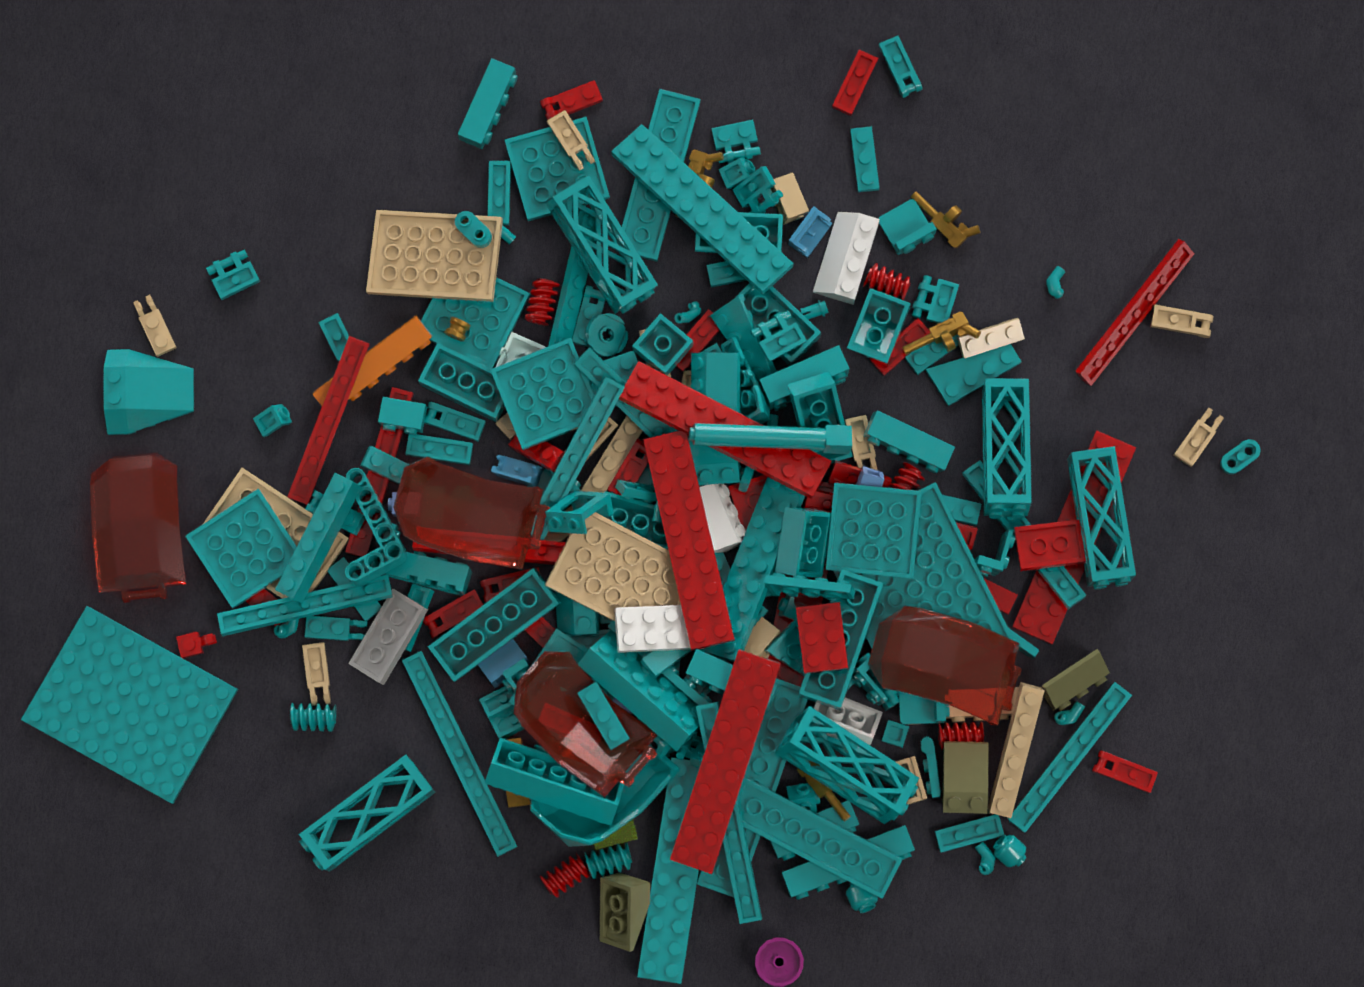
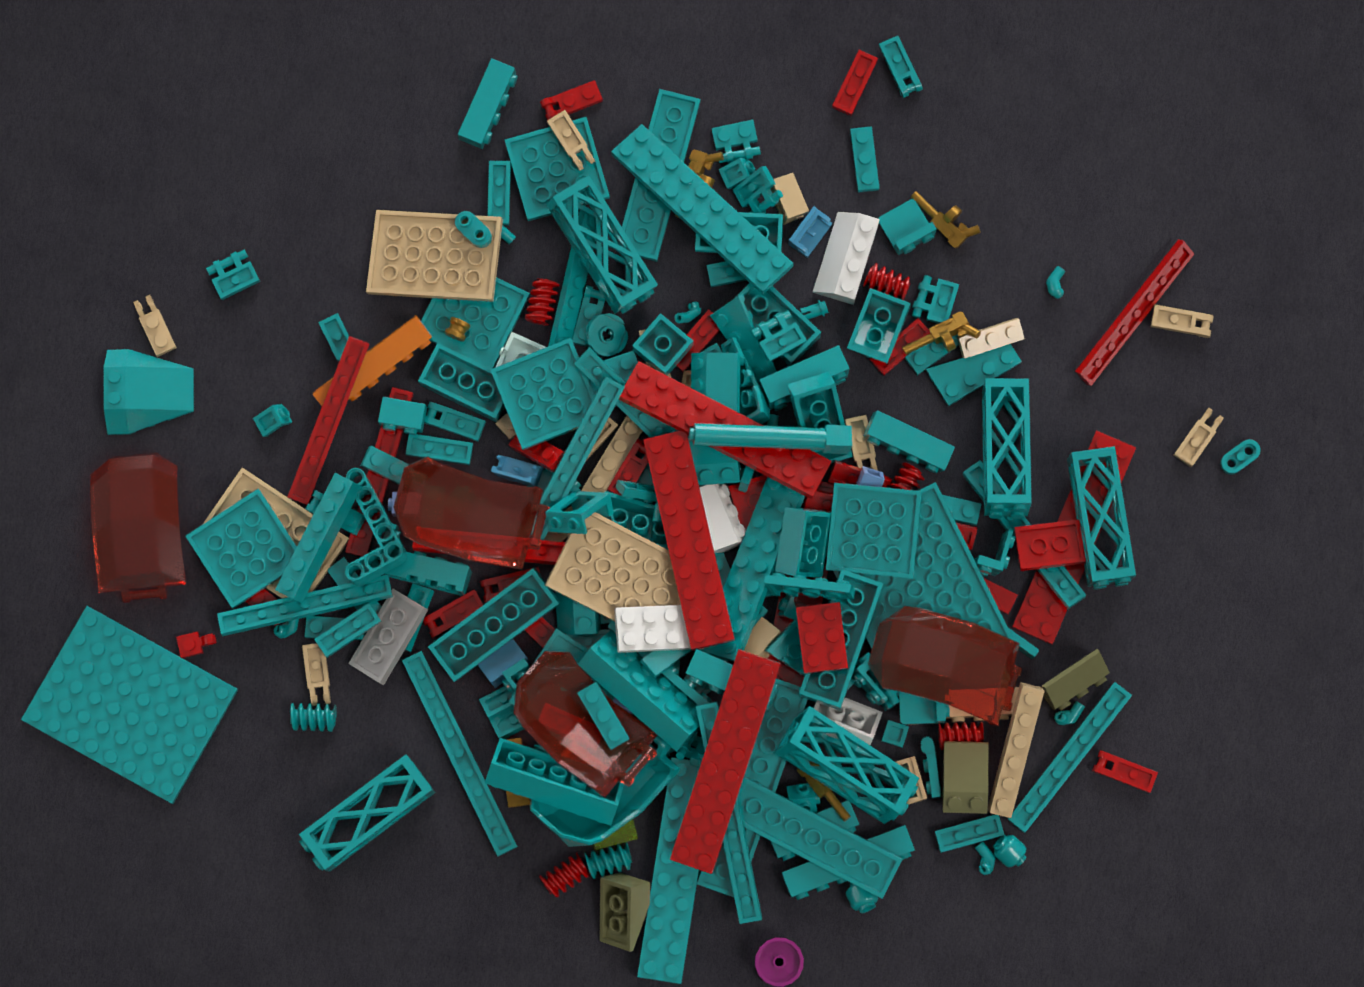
(348, 630): none -> teal plate

